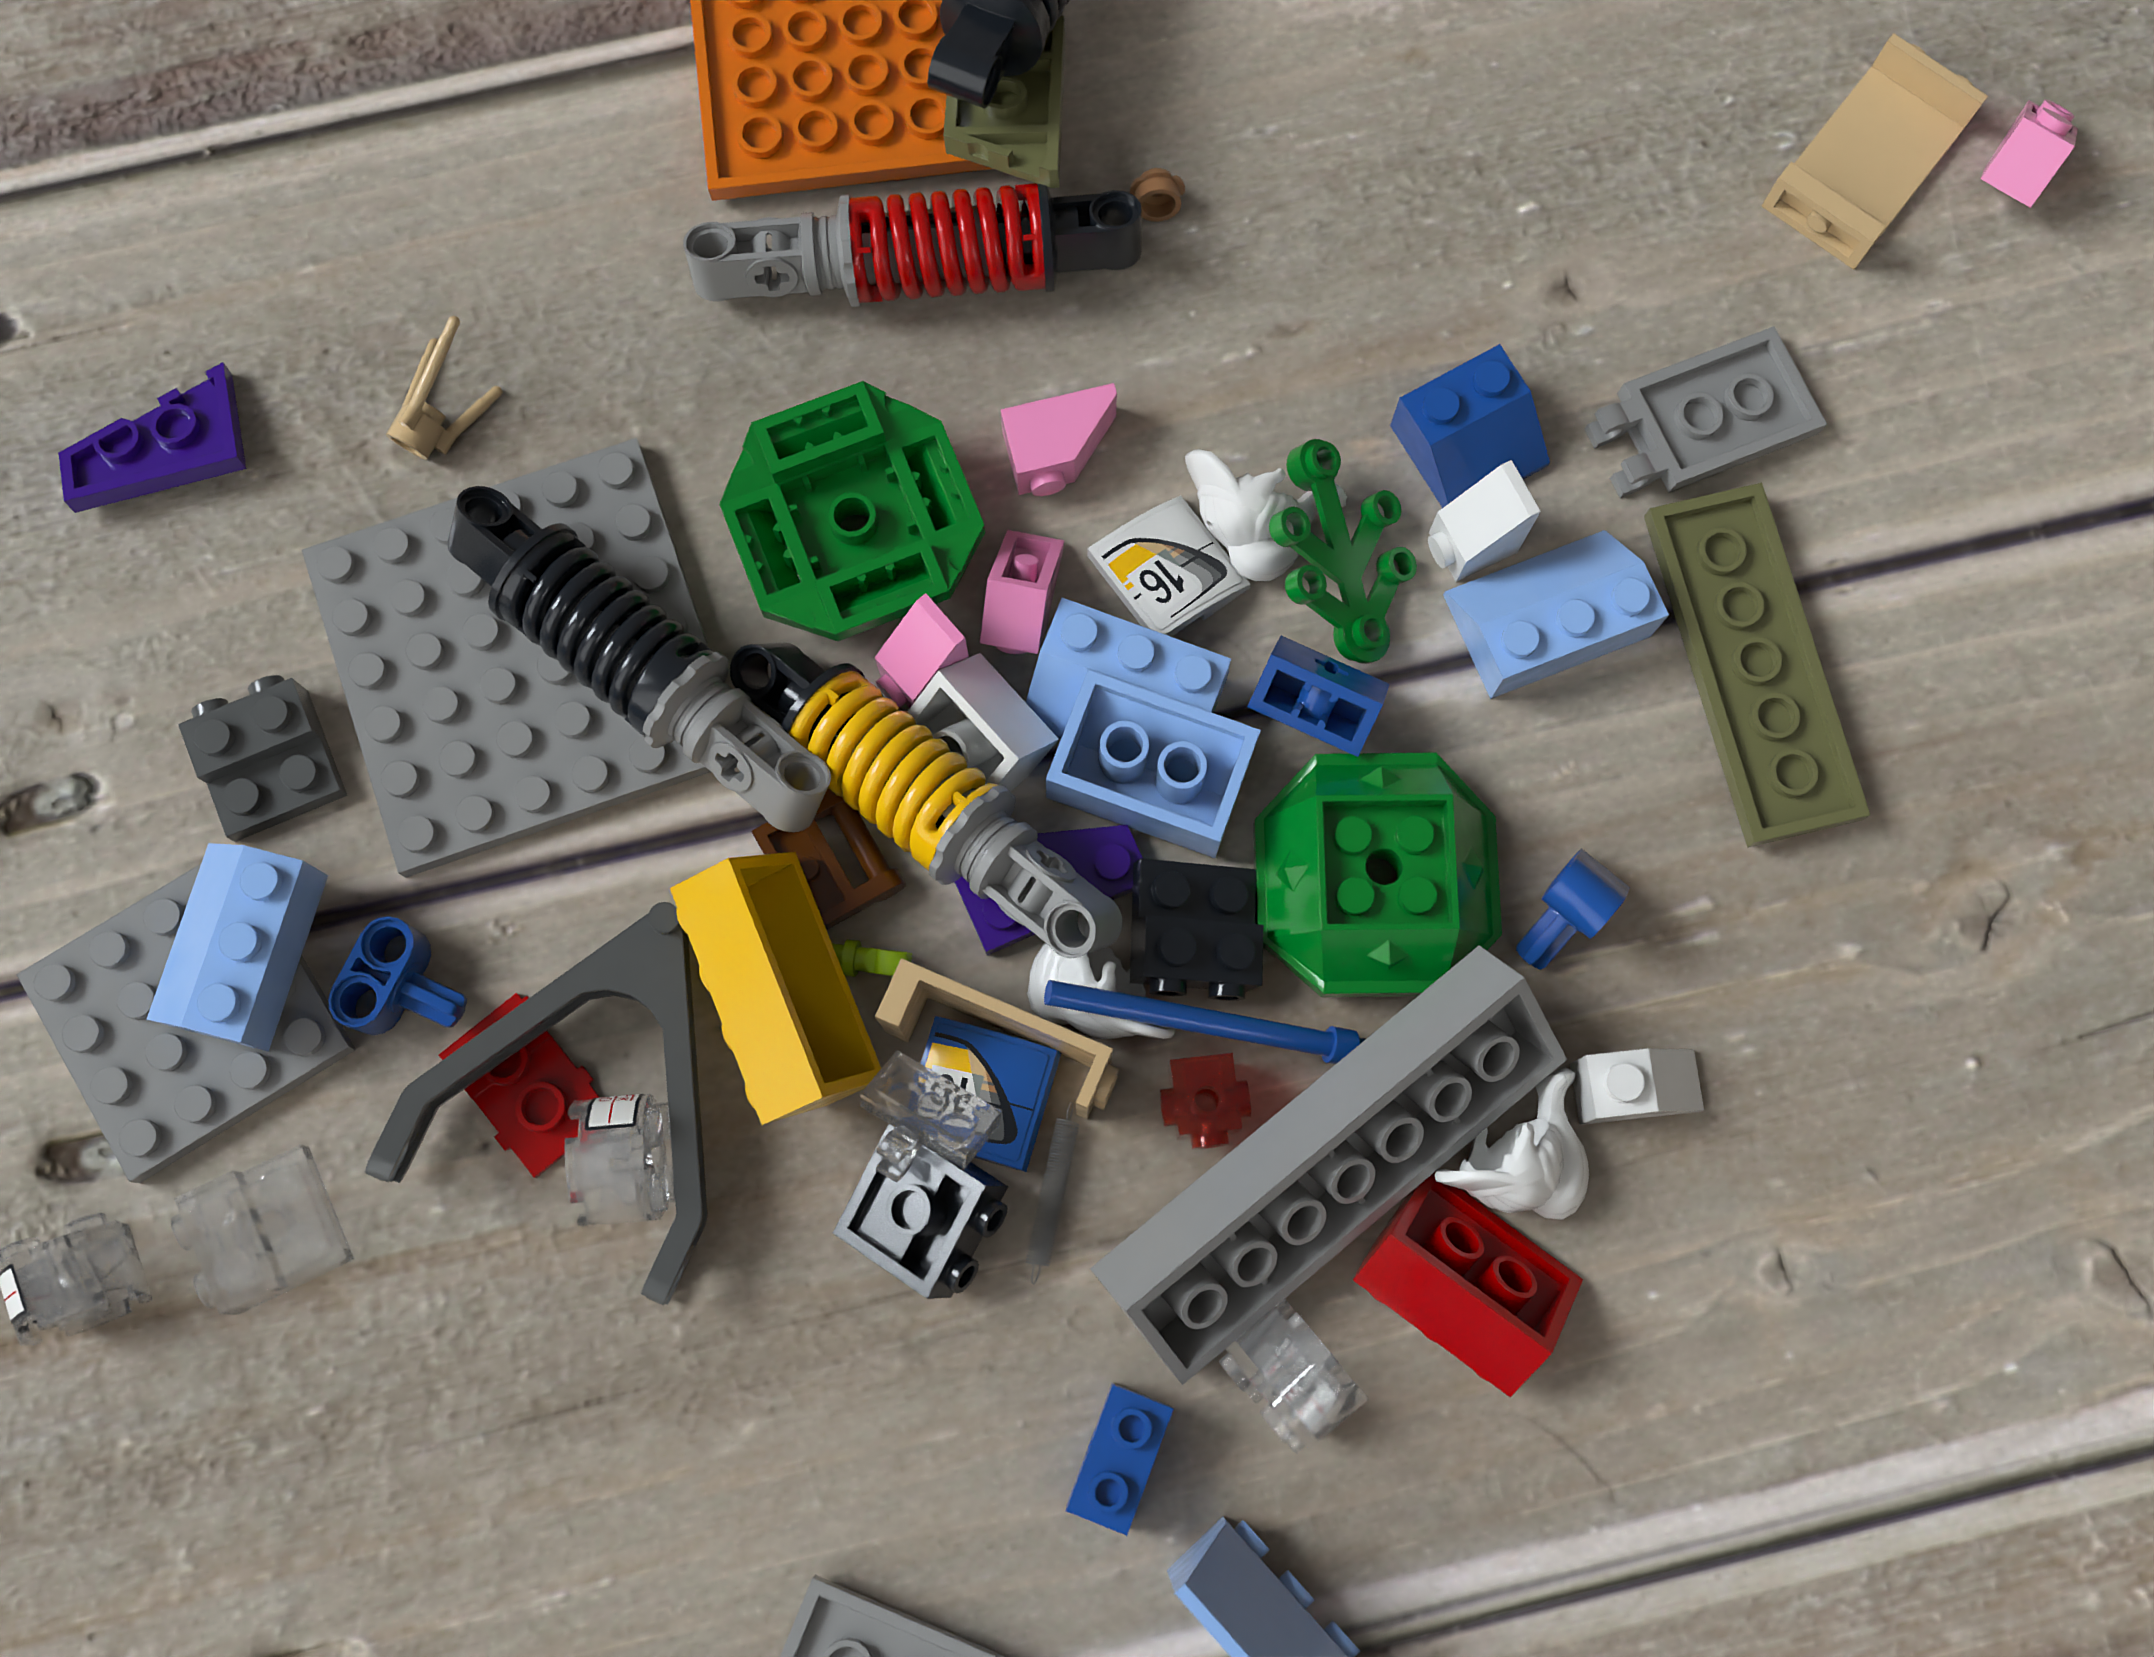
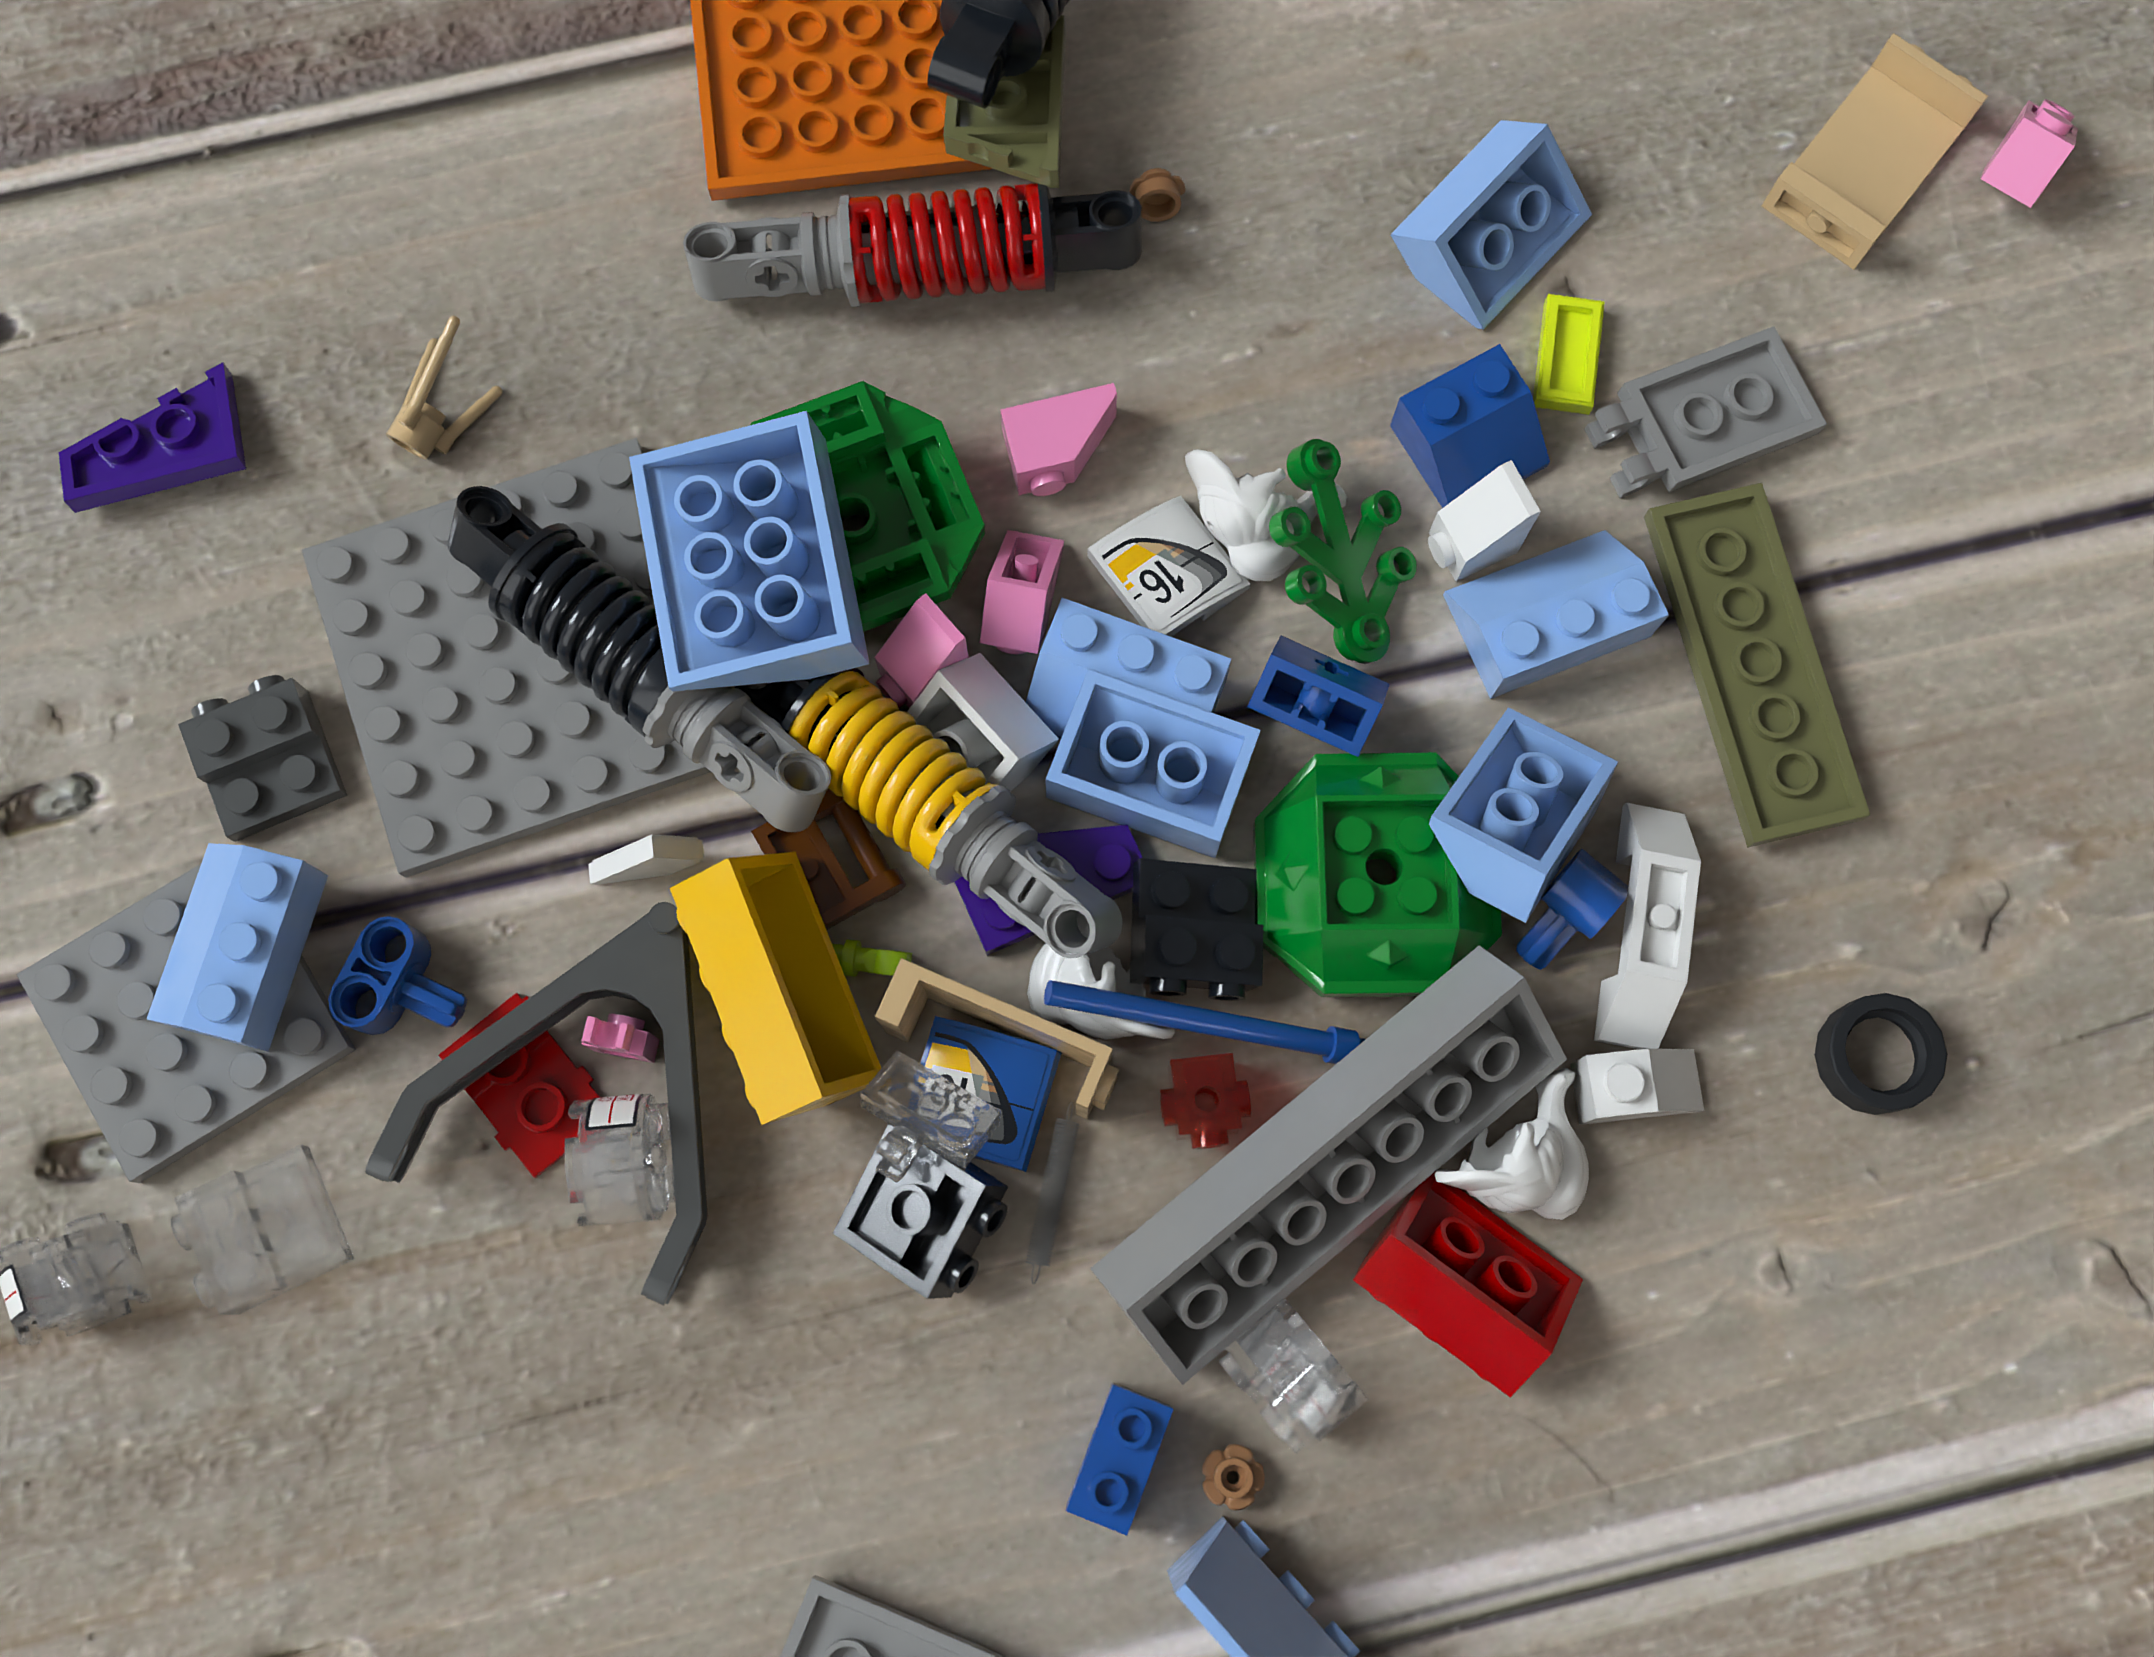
(620, 1037): none -> bright pink plate
(646, 859): none -> white tile
(748, 557): none -> light blue slope
(1219, 1464): none -> medium nougat plate
(1493, 221): none -> light blue slope
(1519, 811): none -> light blue slope
(1568, 354): none -> neon yellow tile
(1656, 930): none -> white slope
(1917, 1025): none -> black tyre

